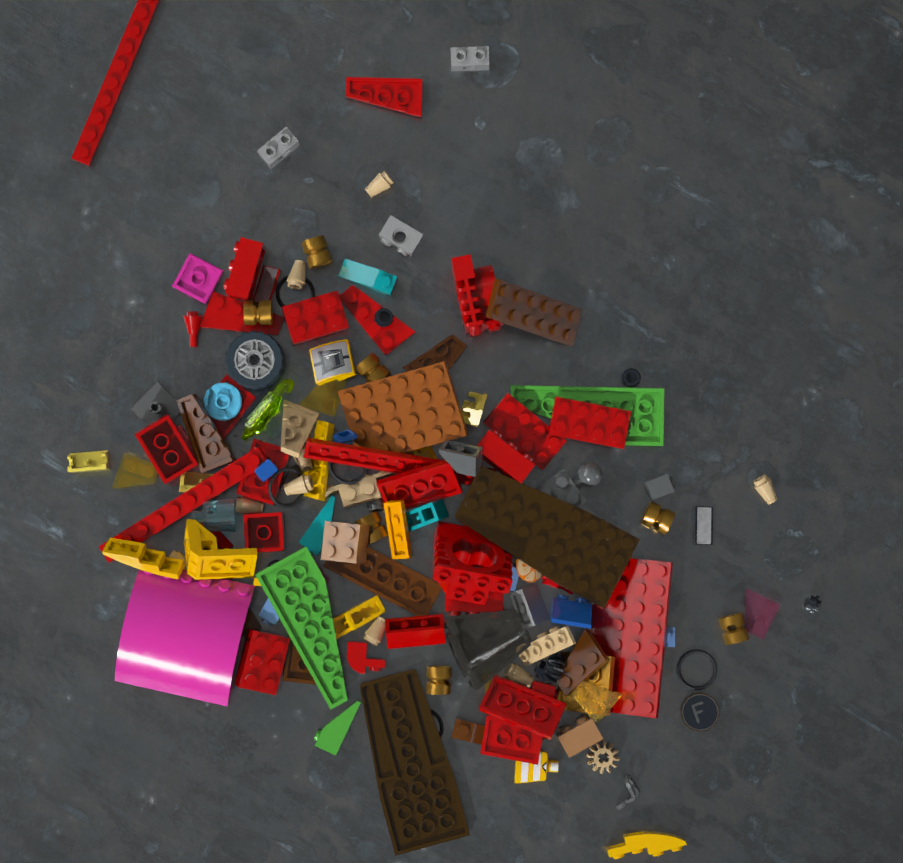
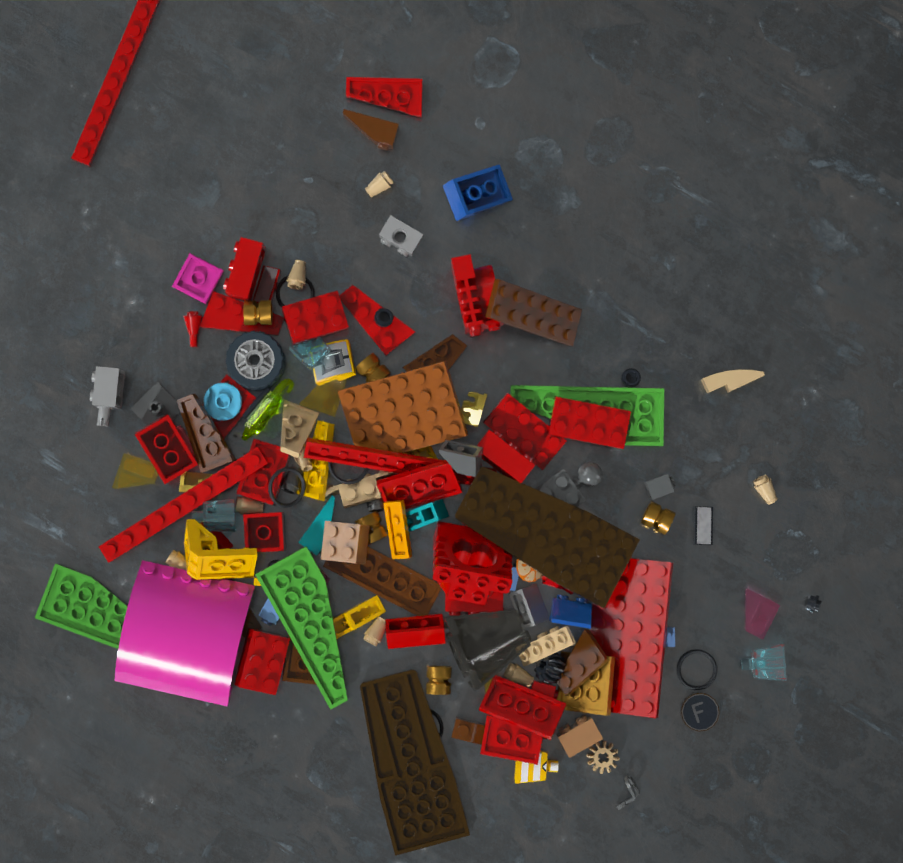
(82, 606): none -> bright green wing
(88, 461): light yellow hinge -> none
(107, 392): none -> light grey brick
(139, 557): yellow slope -> none
(266, 470): blue slope -> none
(278, 147): light grey brick -> none
(299, 485): tan cone -> none
(311, 352): none -> clear light blue slope
(317, 252): pearl gold wheel -> none
(334, 732): bright green slope -> none
(345, 437): blue slope -> none
(358, 658): red brick -> none
(368, 277): teal slope -> none
(377, 130): none -> reddish brown slope
(470, 58): light grey brick -> none
(477, 192): none -> blue slope
(595, 699): clear yellow wing -> none
(653, 841): yellow slope -> none
(730, 379): none -> tan slope
(736, 635): pearl gold wheel -> none
(767, 662): none -> clear light blue torso

